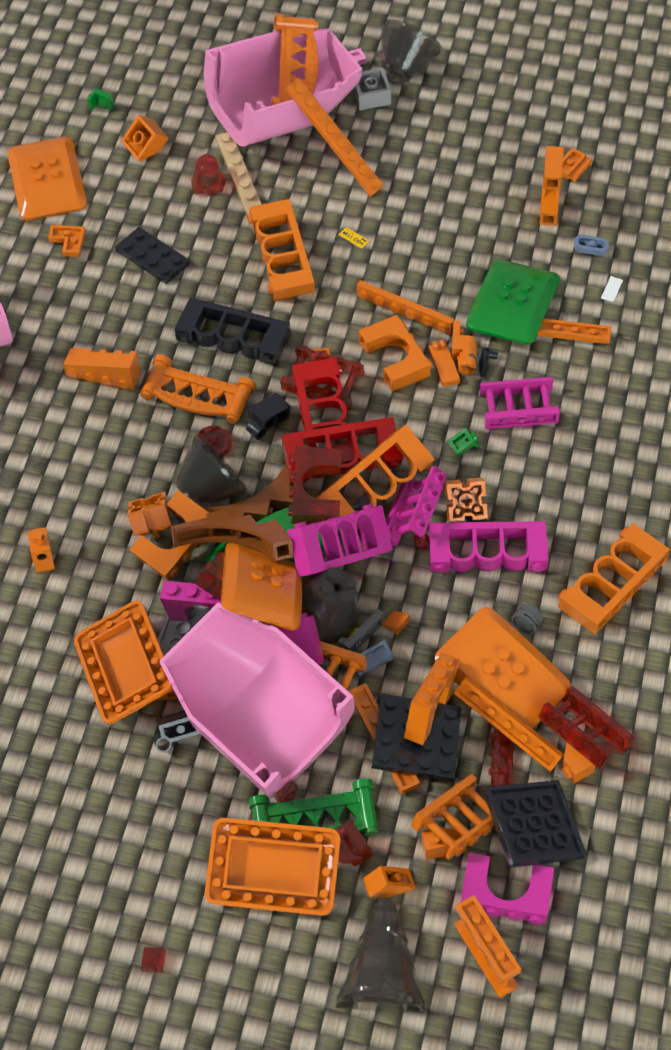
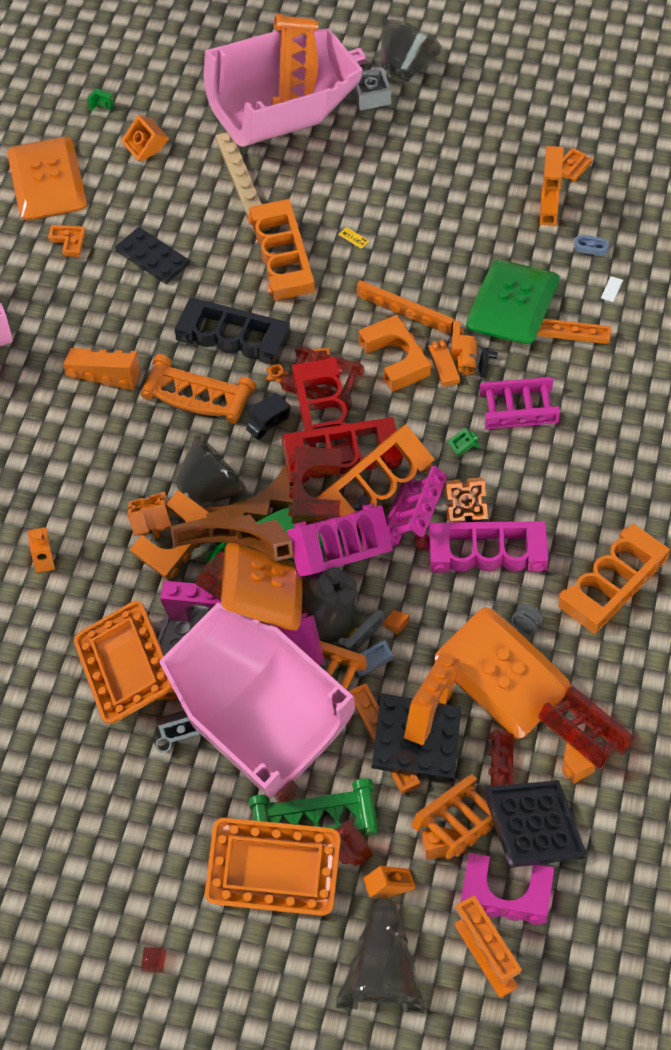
(207, 165): clear red piece -> none
(217, 438): clear red tile -> none
(276, 369): none -> orange plate
(334, 137): orange plate -> none
(508, 723): orange plate -> none

